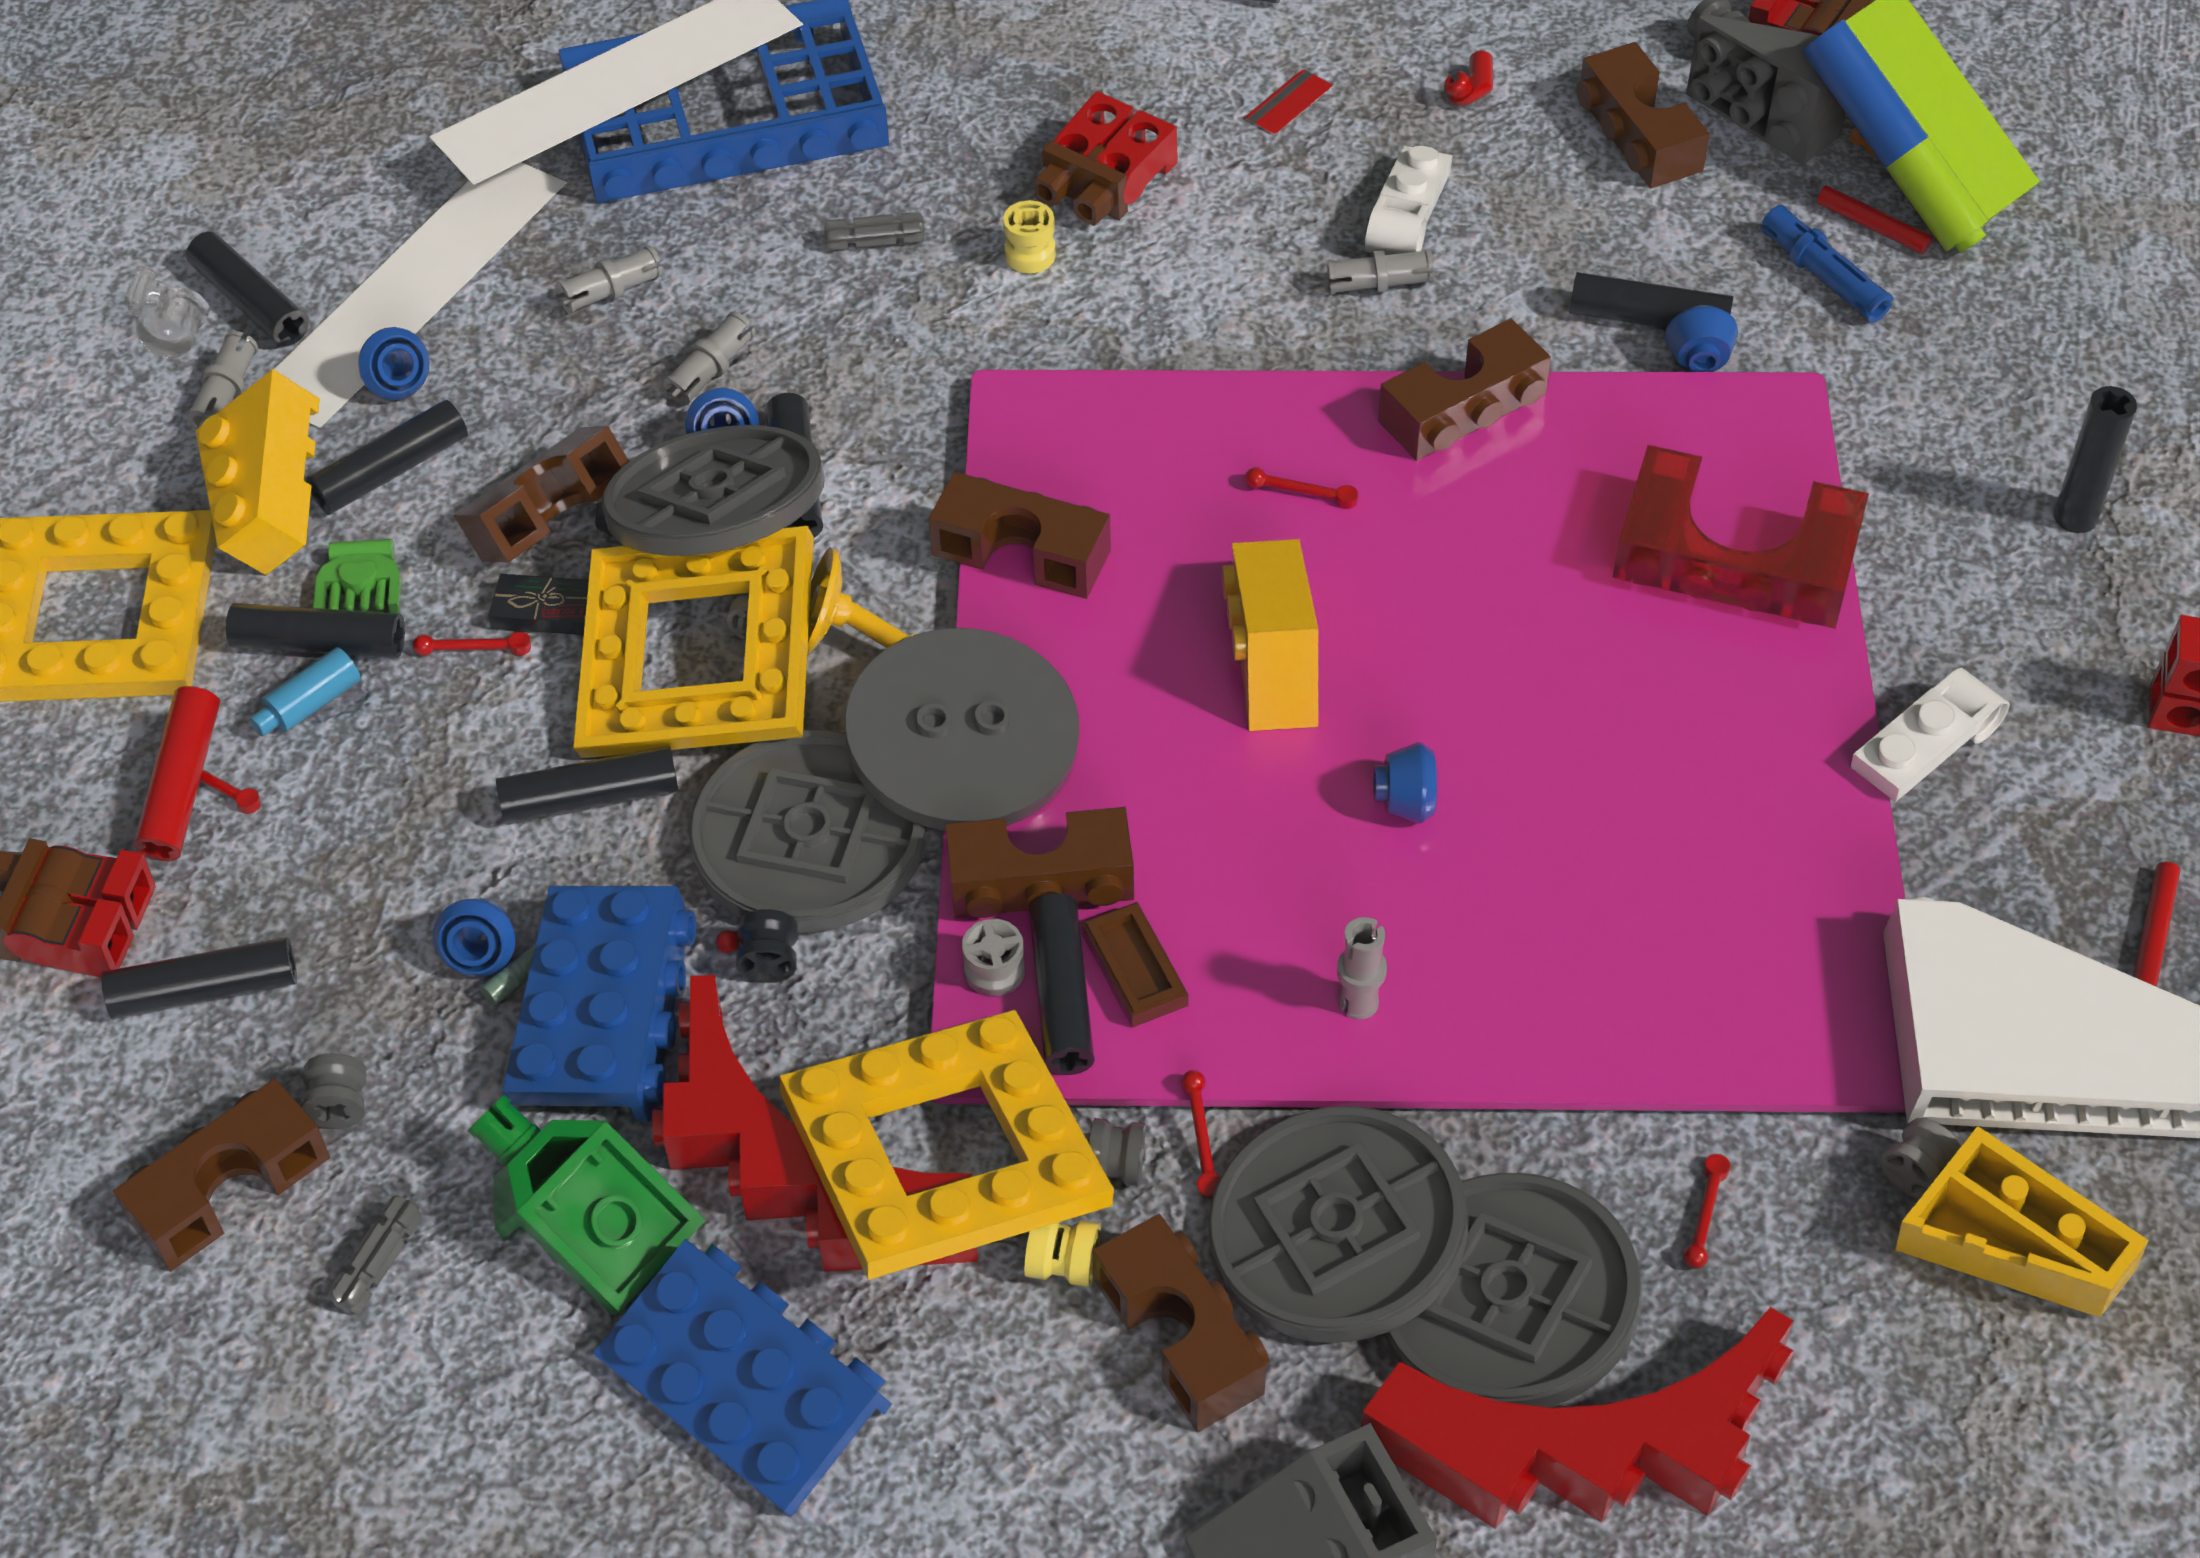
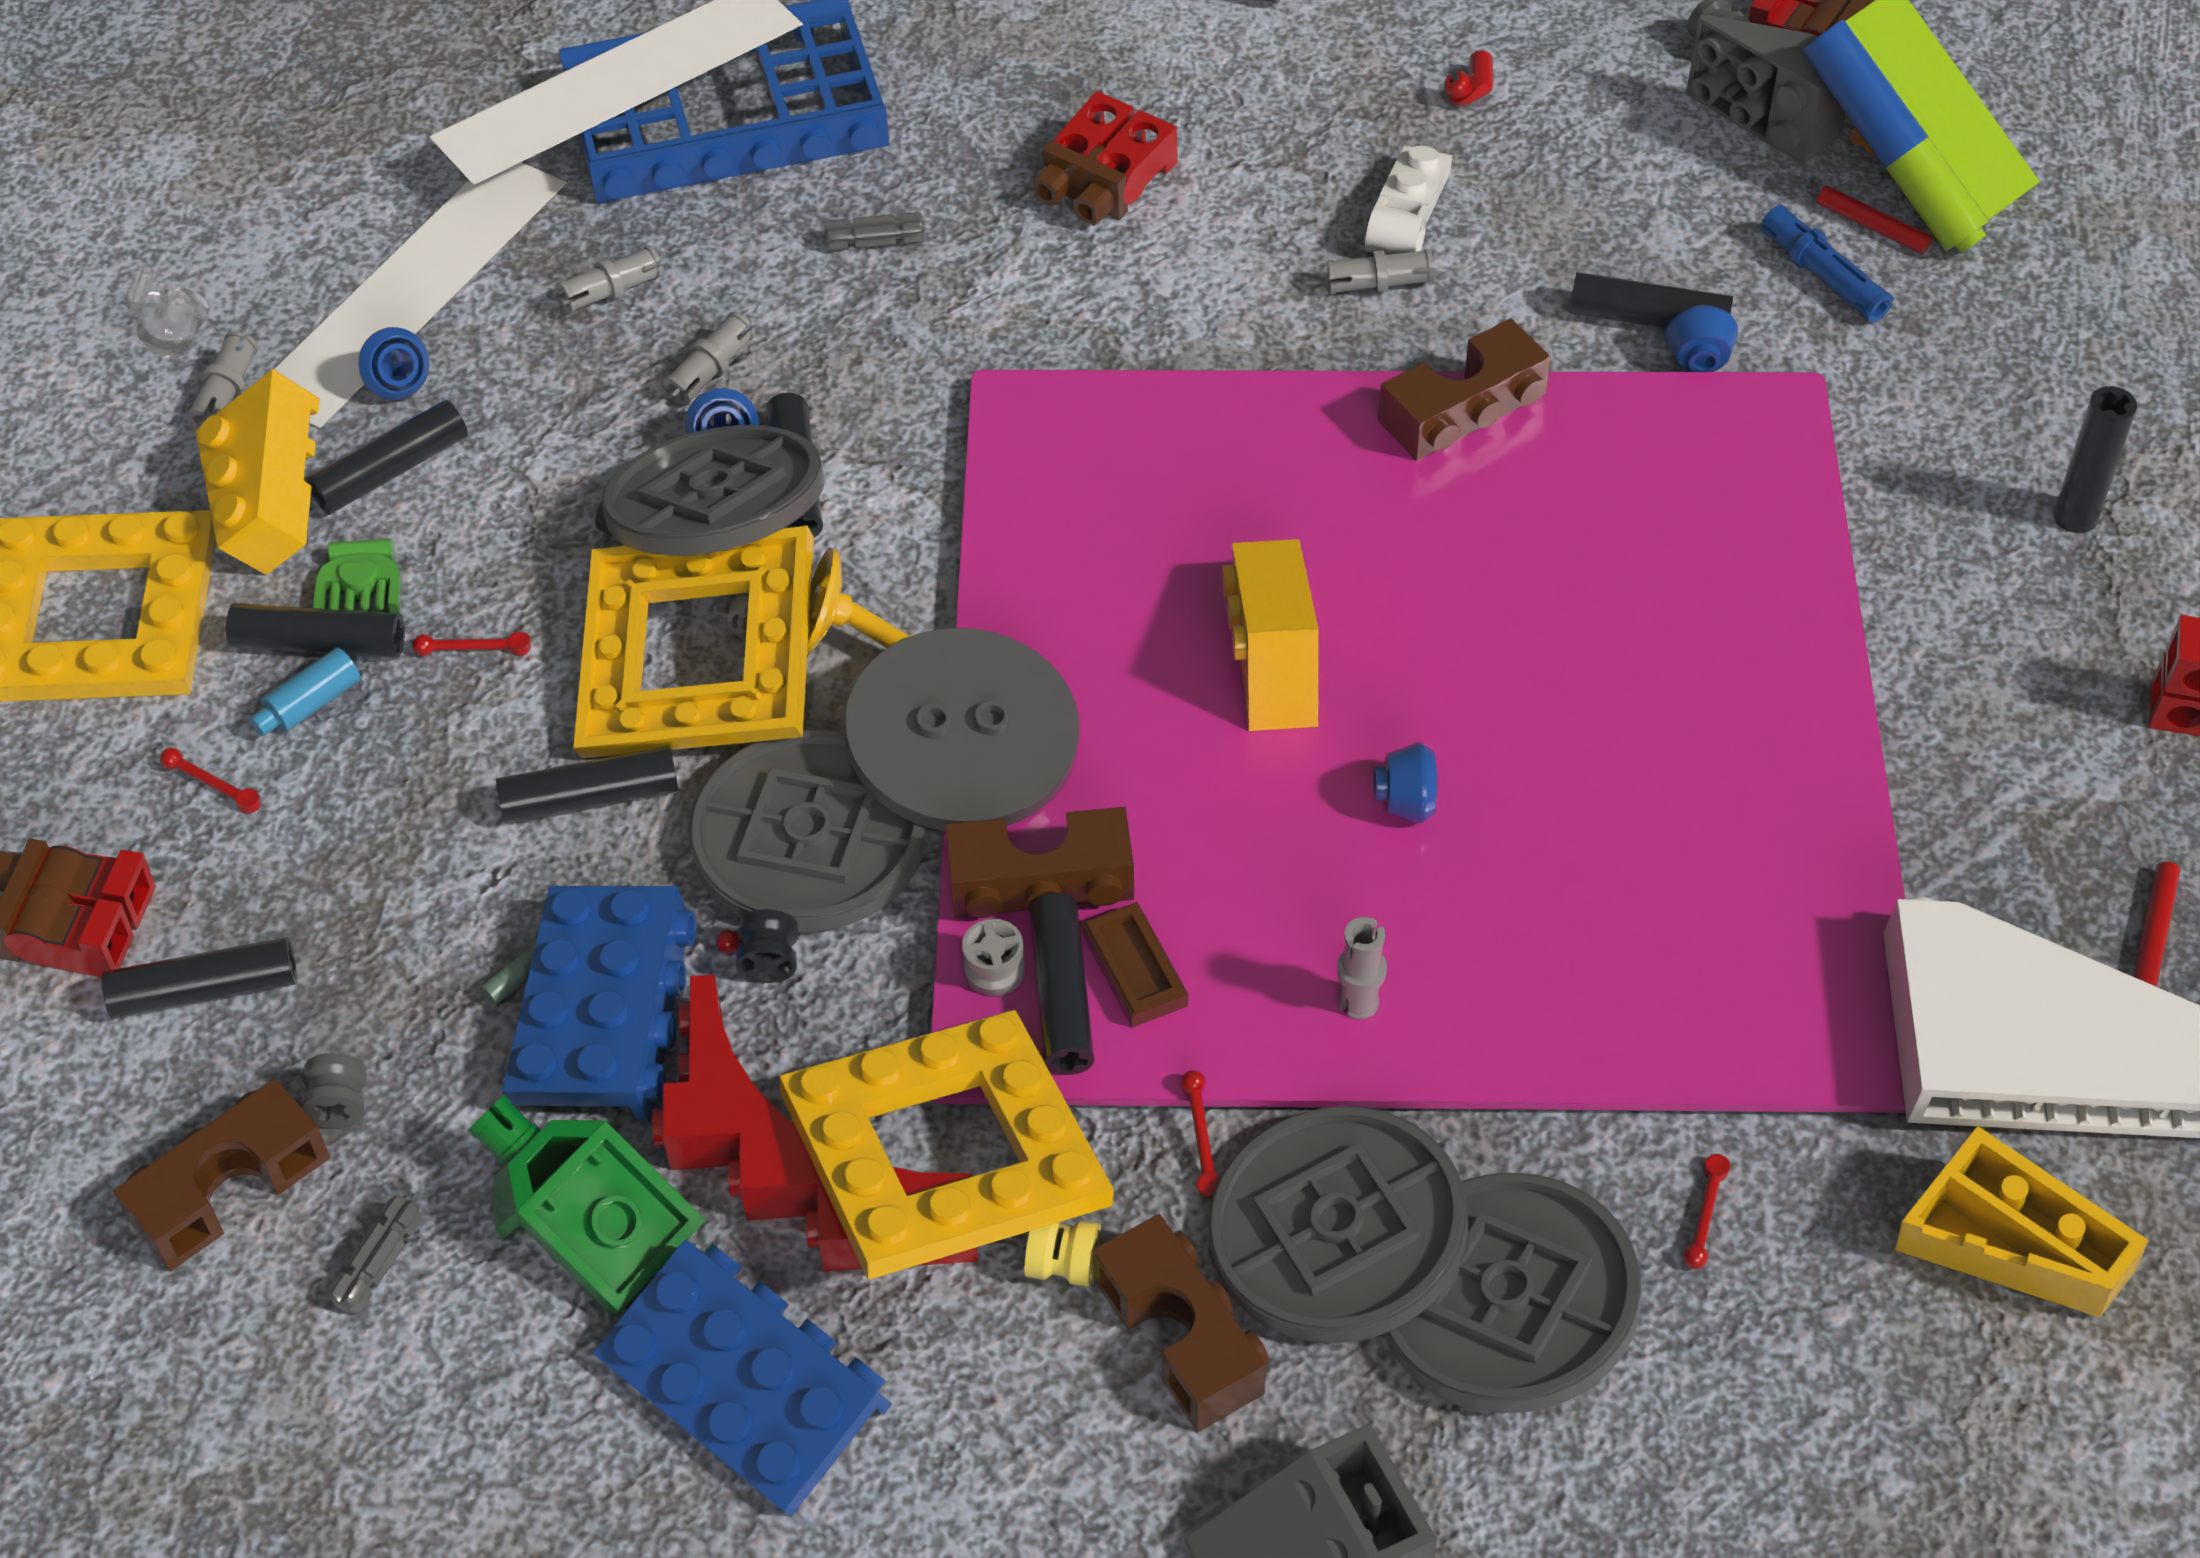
(176, 773): red piece -> none
(247, 289): black piece -> none
(474, 937): blue cone -> none
(517, 509): reddish brown arch -> none
(539, 604): black tile -> none
(982, 516): reddish brown arch -> none
(1029, 236): light yellow wheel -> none
(1119, 1149): dark grey wheel -> none
(1289, 101): red sticker -> none
(1345, 496): red hinge -> none
(1497, 1452): red arch -> none
(1621, 95): reddish brown arch -> none
(1795, 581): clear red arch -> none
(1919, 1157): light grey wheel -> none
(1930, 733): white plate -> none

